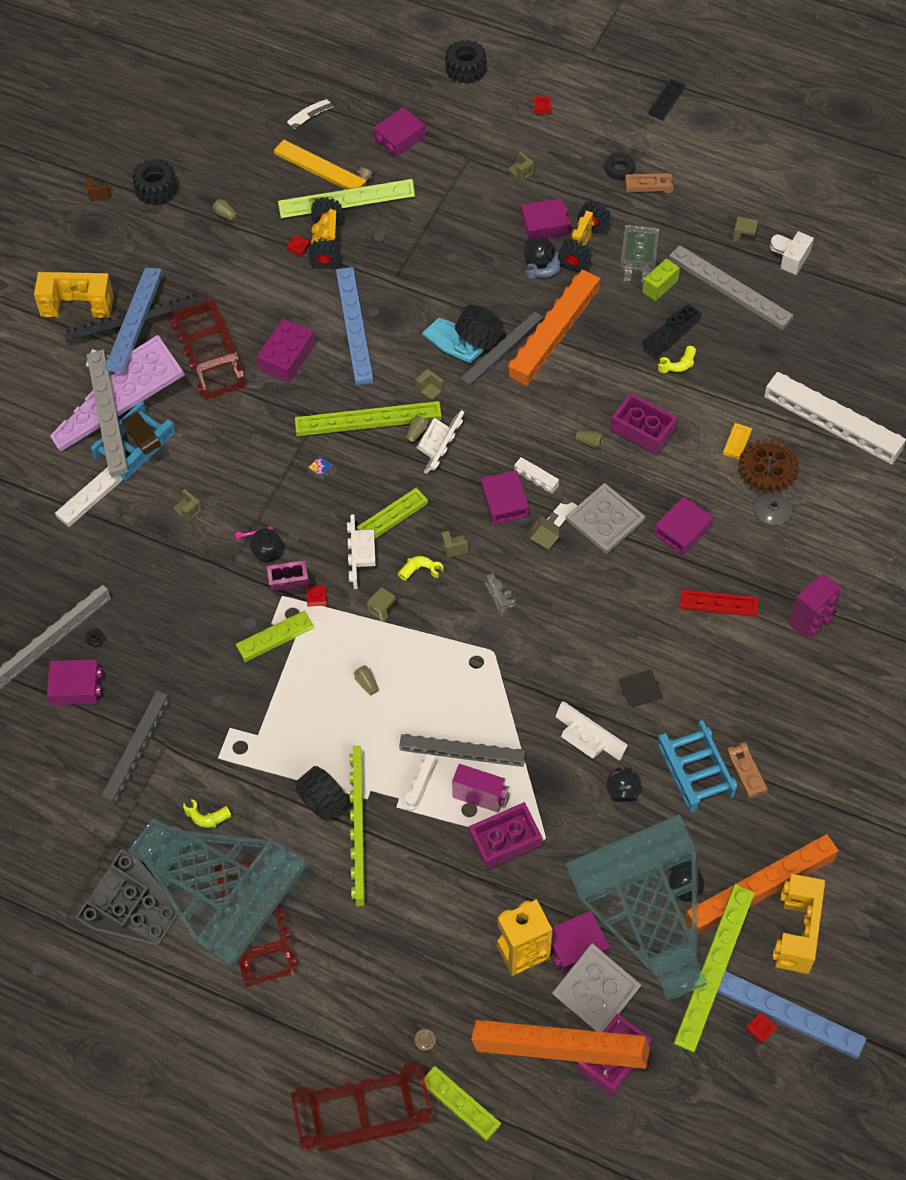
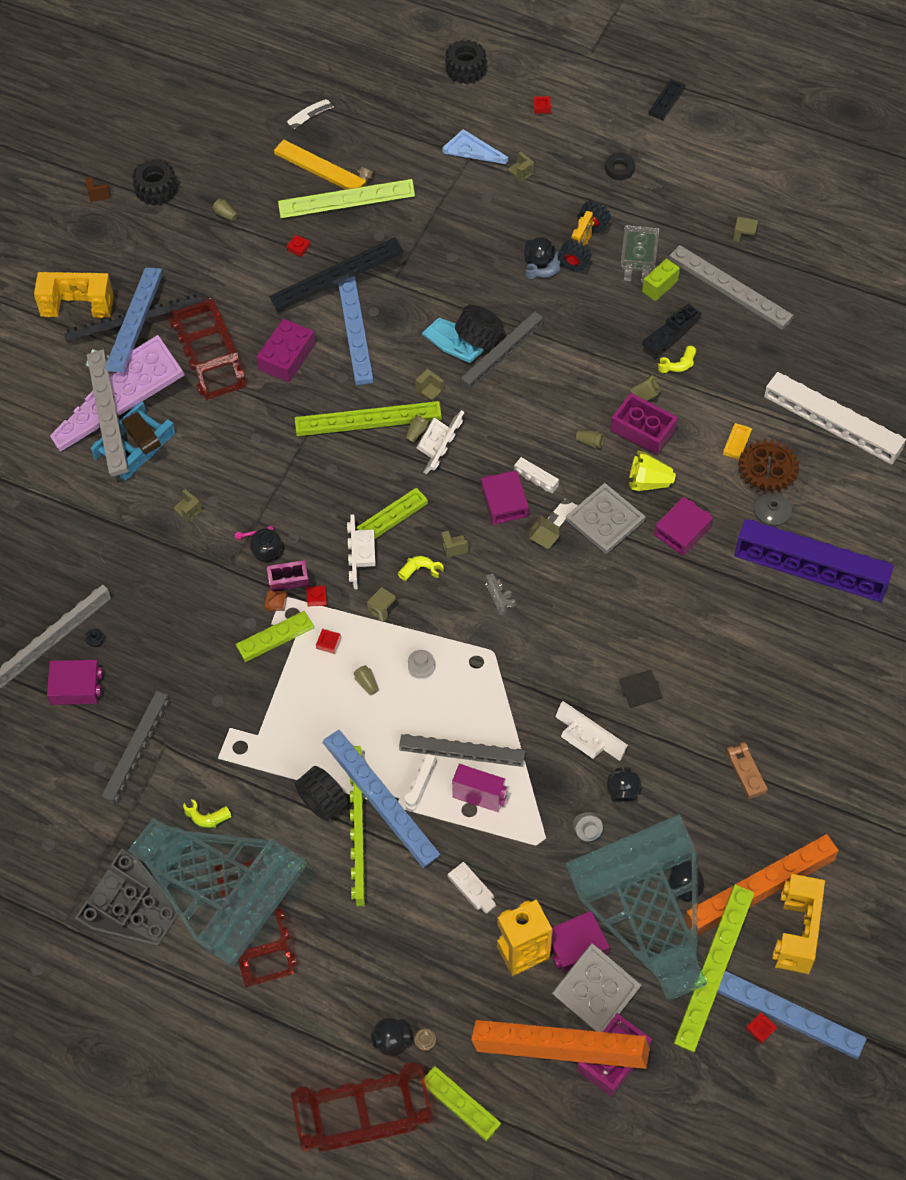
(87, 497): white plate -> none
(276, 600): none -> dark orange tile
(320, 467): tile -> none
(325, 216): black plate -> none
(328, 641): none -> red plate
(336, 274): none -> black plate
(381, 798): none -> medium blue plate
(390, 1036): none -> black piece
(399, 132): magenta brick -> none
(421, 663): none -> light grey piece
(469, 146): none -> light blue wing
(472, 888): none -> white hinge
(505, 835): magenta brick -> none
(545, 219): magenta brick -> none
(554, 327): orange brick -> none
(588, 826): none -> light grey piece
(646, 388): none -> olive panel
(649, 182): medium nougat plate -> none
(650, 473): none -> neon yellow cone
(684, 781): dark azure fence -> none
(719, 603): red tile -> none
(793, 251): white brick -> none
(813, 560): none -> dark purple brick
(815, 606): magenta brick -> none

